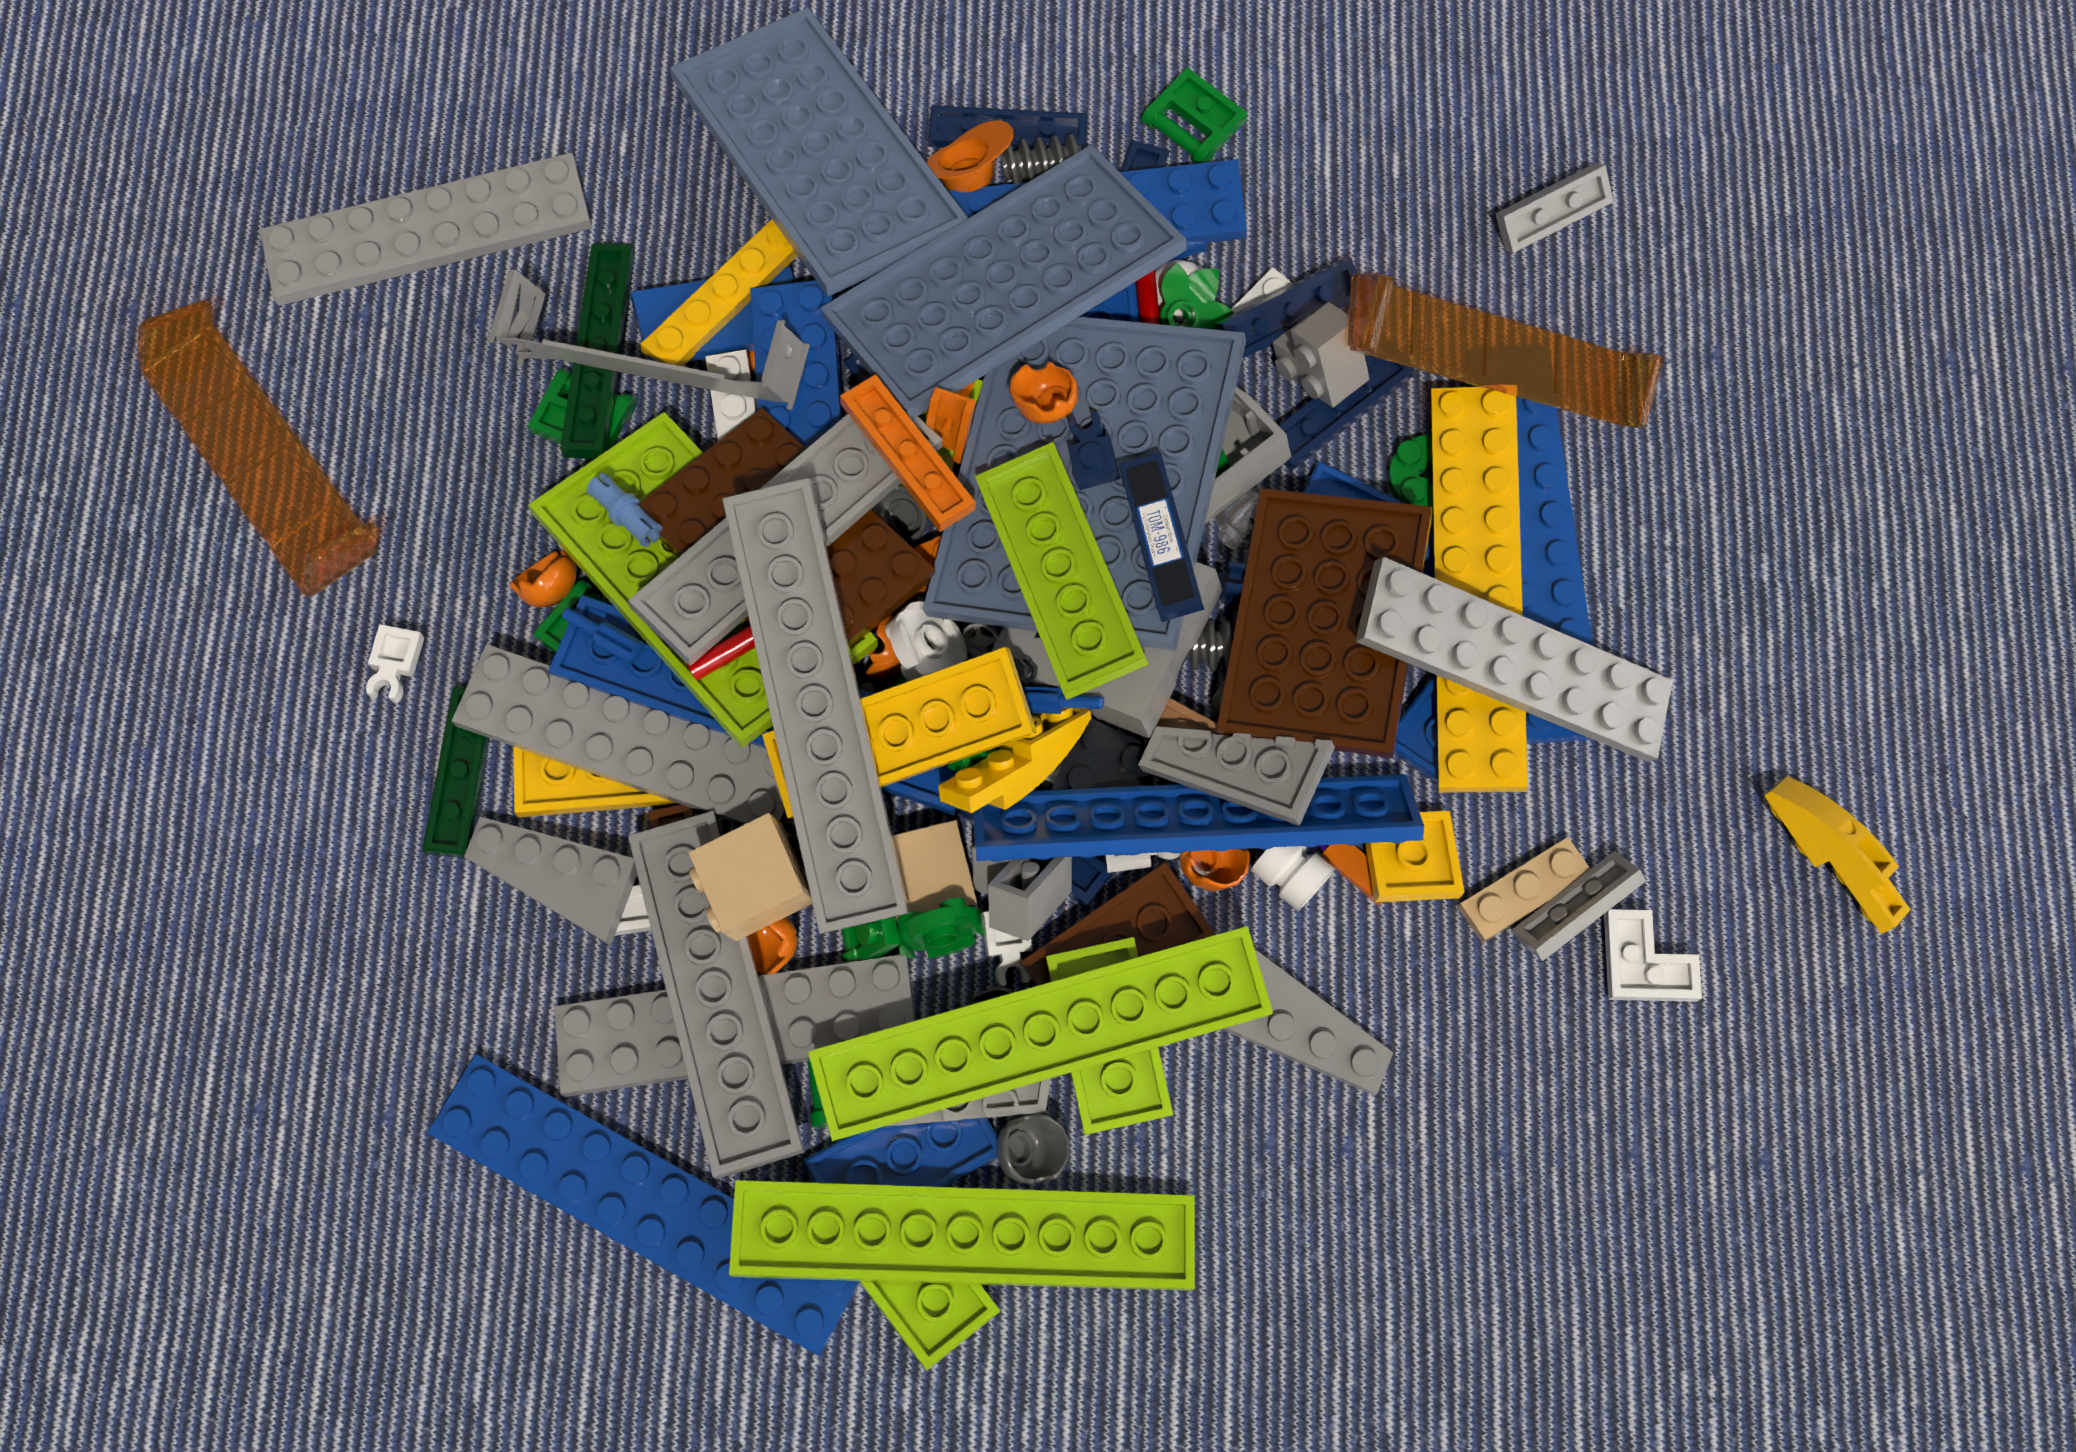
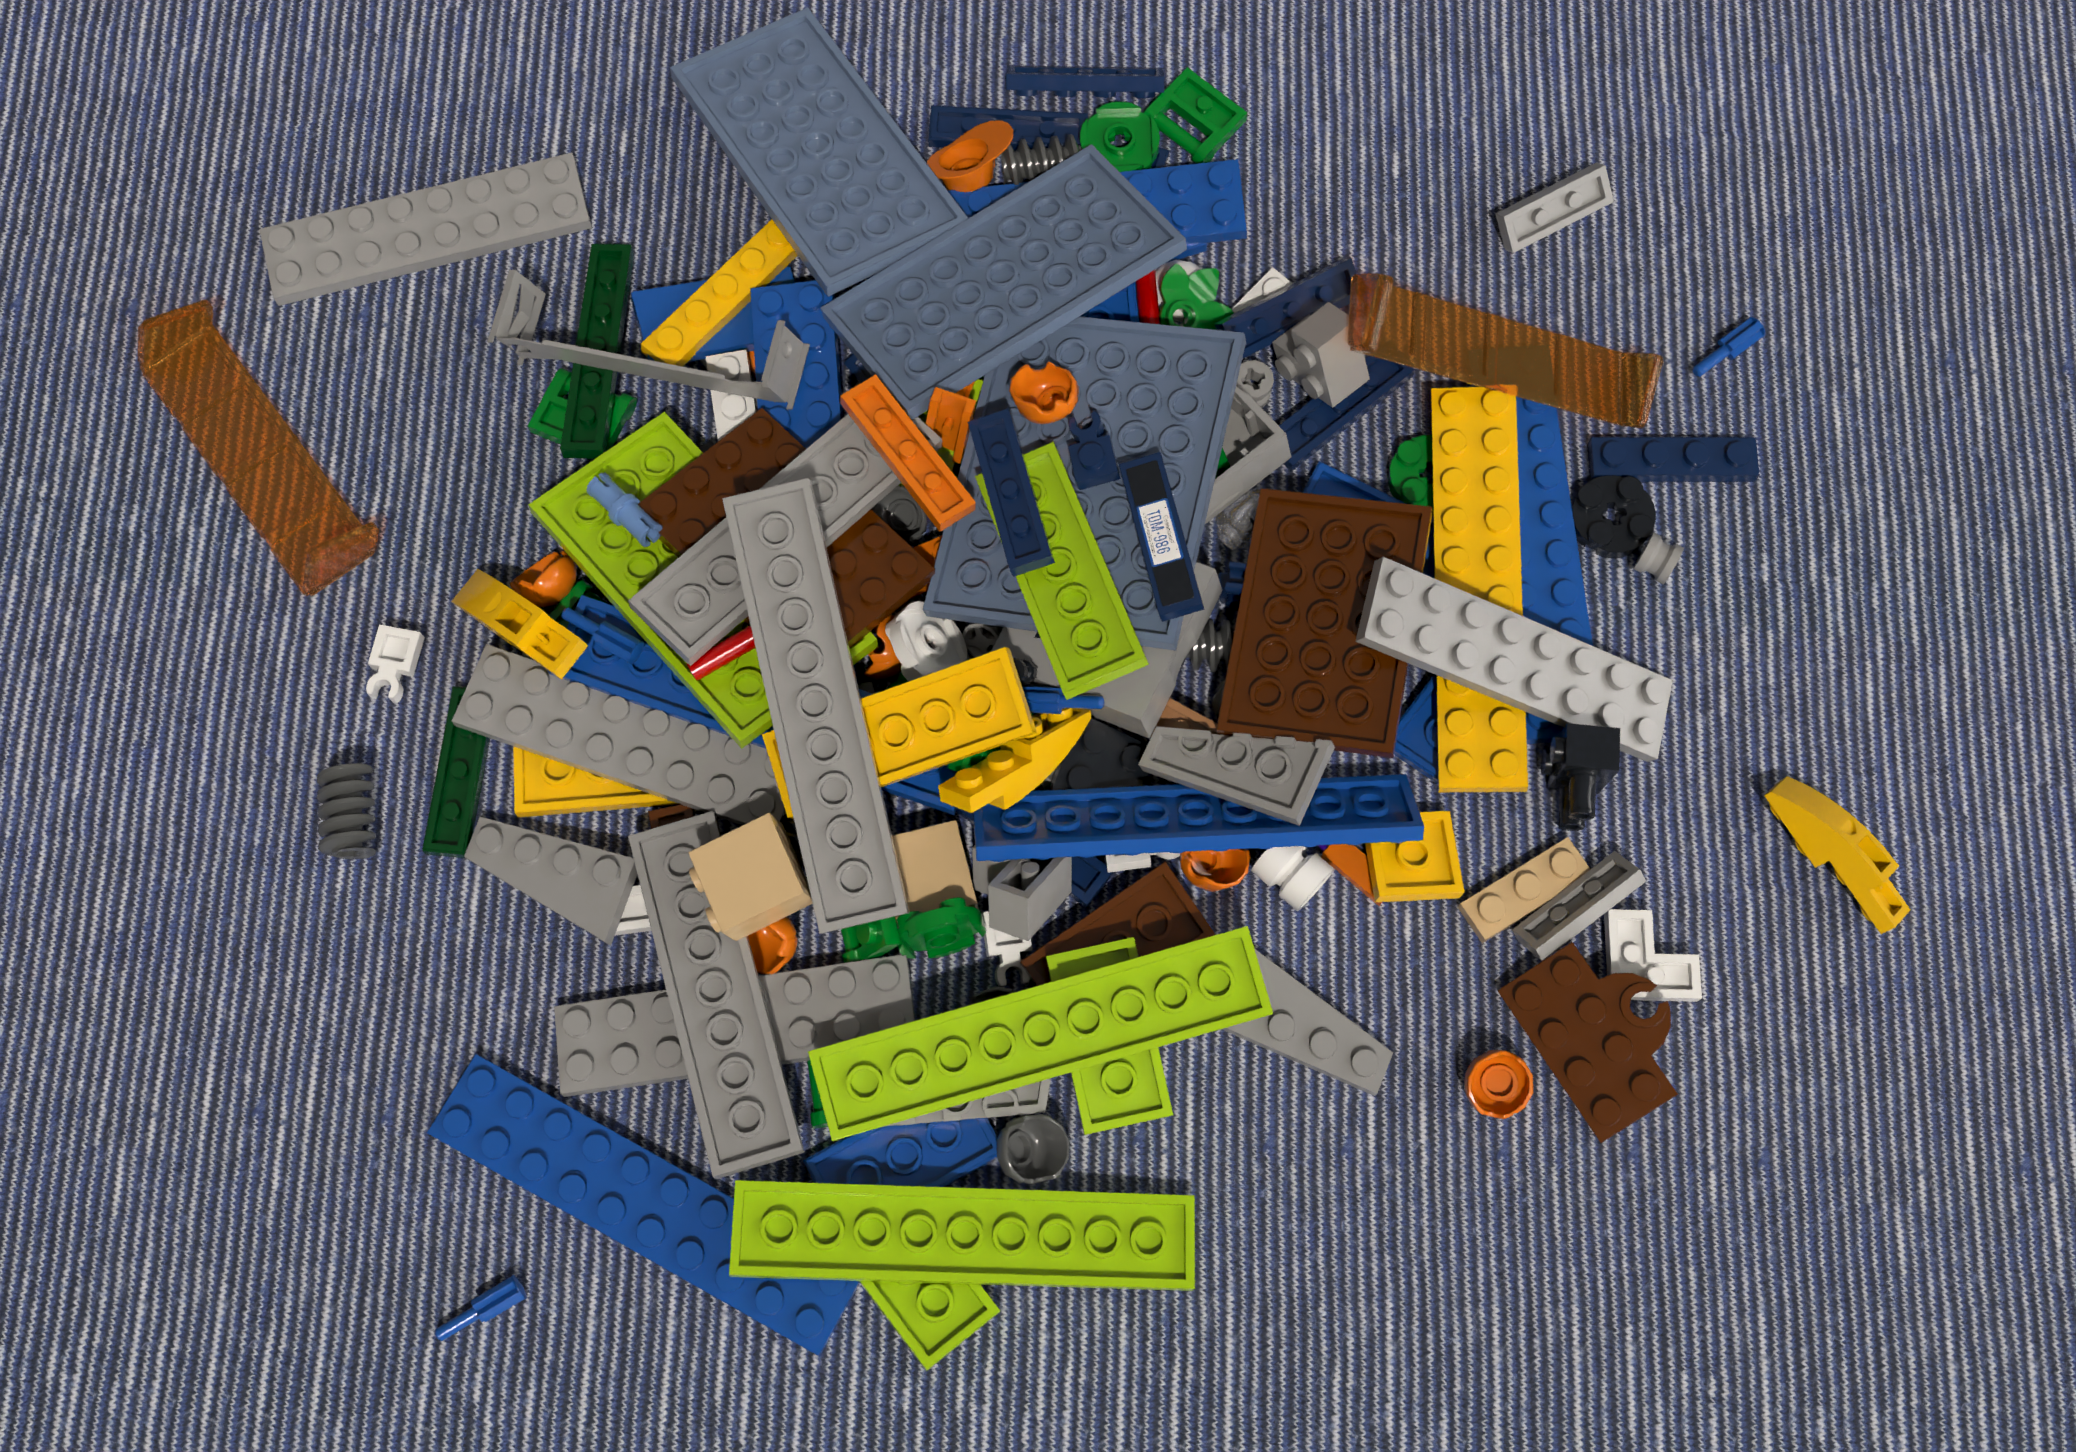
(343, 813): none -> dark grey piece
(485, 1306): none -> blue axle
(520, 623): none -> yellow slope
(1011, 492): none -> dark blue plate
(1068, 80): none -> dark blue plate
(1124, 120): none -> green plate
(1261, 374): none -> light grey wheel
(1498, 1084): none -> orange hair
(1579, 767): none -> black brick
(1594, 1038): none -> reddish brown plate
(1624, 496): none -> black plate
(1658, 558): none -> light grey wheel
(1675, 458): none -> dark blue plate
(1732, 344): none -> blue axle

